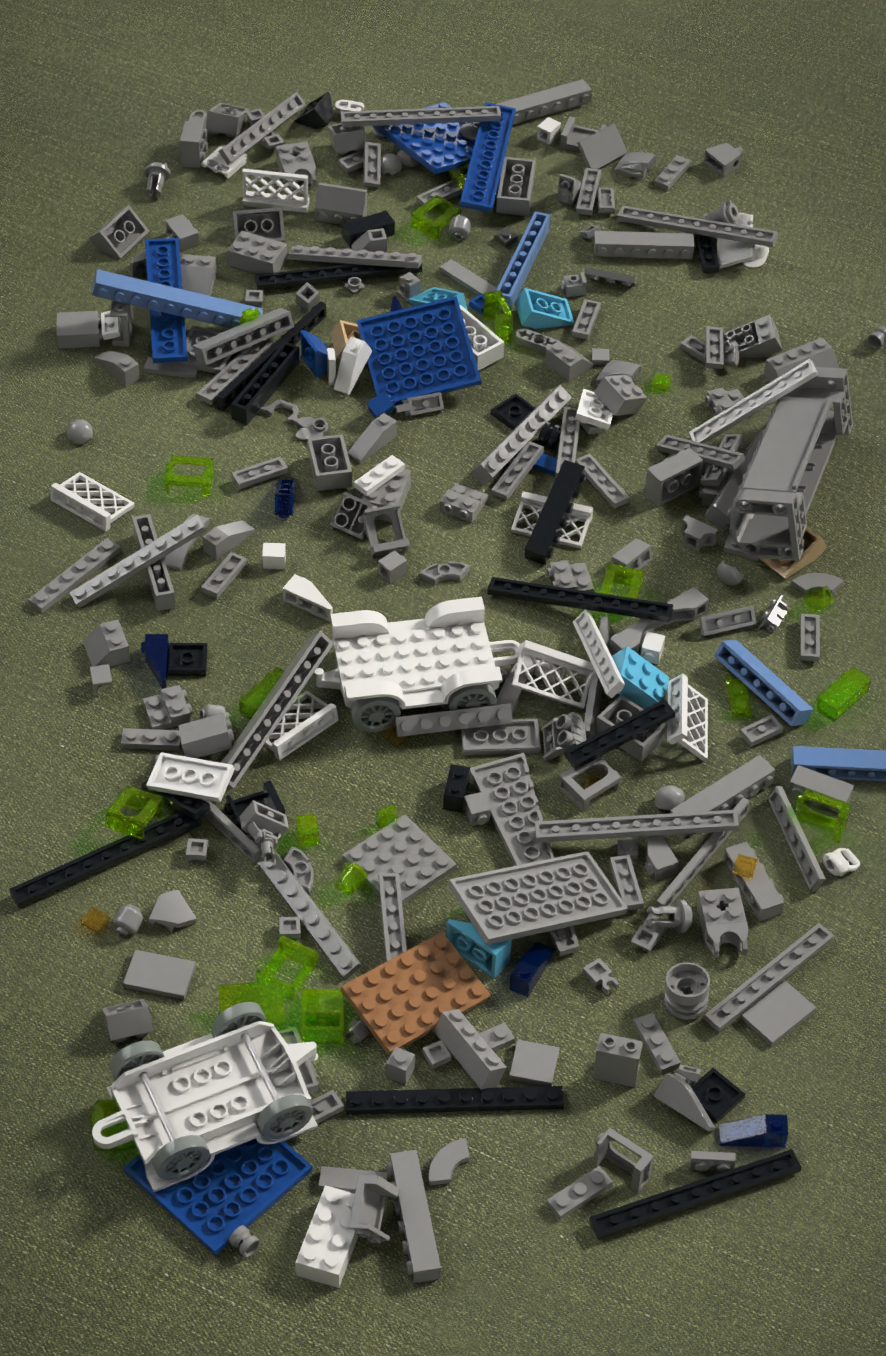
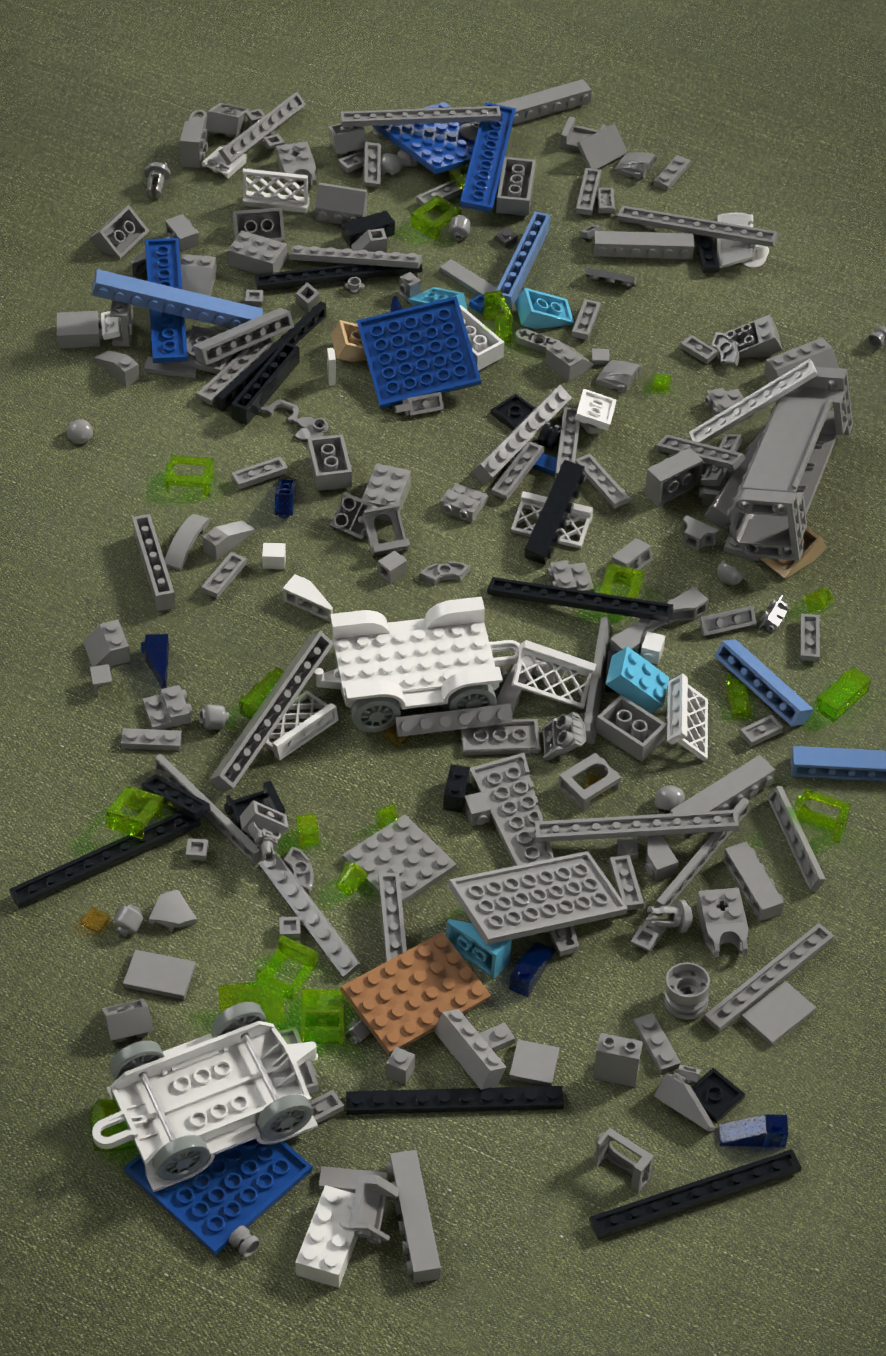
(74, 575): light grey plate -> none
(85, 507): white fence -> none
(138, 561): light grey plate -> none
(187, 659): black tile -> none
(190, 777): white plate -> none
(206, 736): light grey brick -> none
(248, 315): clear neon green plate -> none
(314, 353): blue slope -> none
(317, 112): black slope -> none
(346, 105): white plate -> none
(351, 364): white slope -> none
(375, 436): light grey slope -> none
(379, 475): white plate -> none
(381, 404): blue brick -> none
(436, 1054): light grey plate -> none
(447, 1160): light grey tile -> none
(548, 130): white brick -> none
(568, 189): light grey slope -> none
(574, 285): light grey brick -> none
(579, 1193): light grey plate -> none
(598, 654): white plate -> none
(598, 974): light grey plate -> none
(619, 734): black plate -> none
(620, 395): light grey brick -> none
(711, 1161): light grey plate -> none
(714, 347): light grey plate -> none
(723, 158): light grey torso -> none
(726, 213): light grey piece -> none
(745, 866): clear yellow tile -> none
(814, 581): light grey tile -> none
(820, 783): light grey brick -> none
(837, 864): white piece -> none

